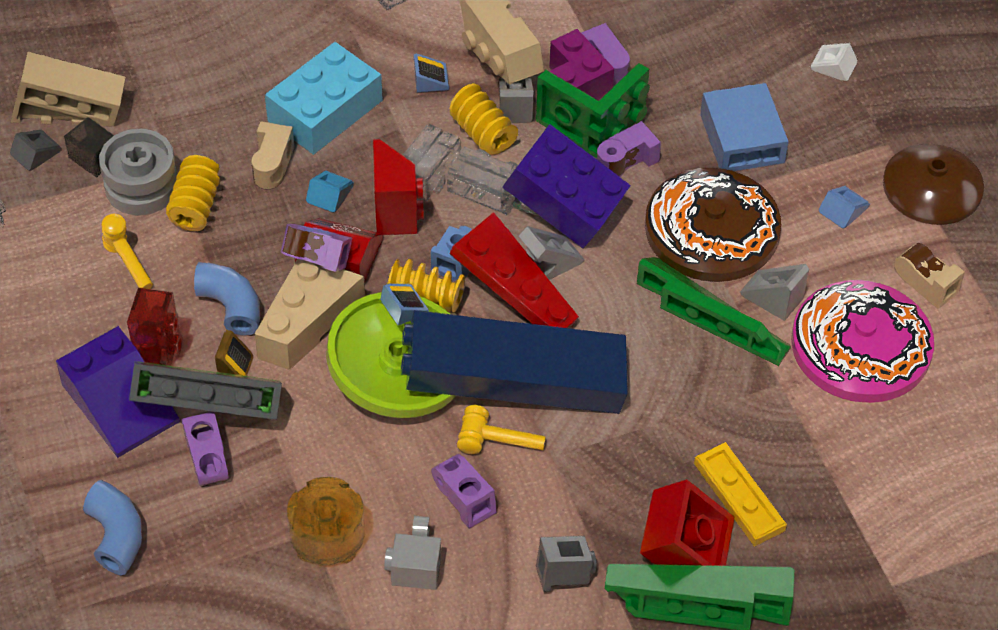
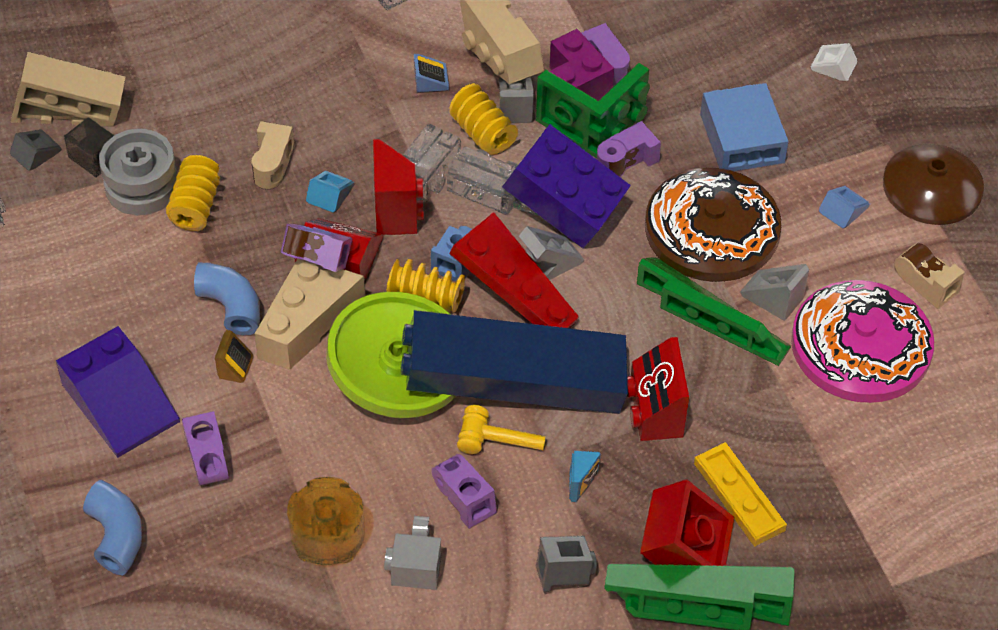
(115, 241): yellow piece -> none
(155, 326): clear red brick -> none
(205, 390): dark grey piece -> none
(324, 97): medium azure brick -> none
(401, 301): medium blue slope -> none
(582, 471): none -> dark azure slope
(659, 392): none -> red slope

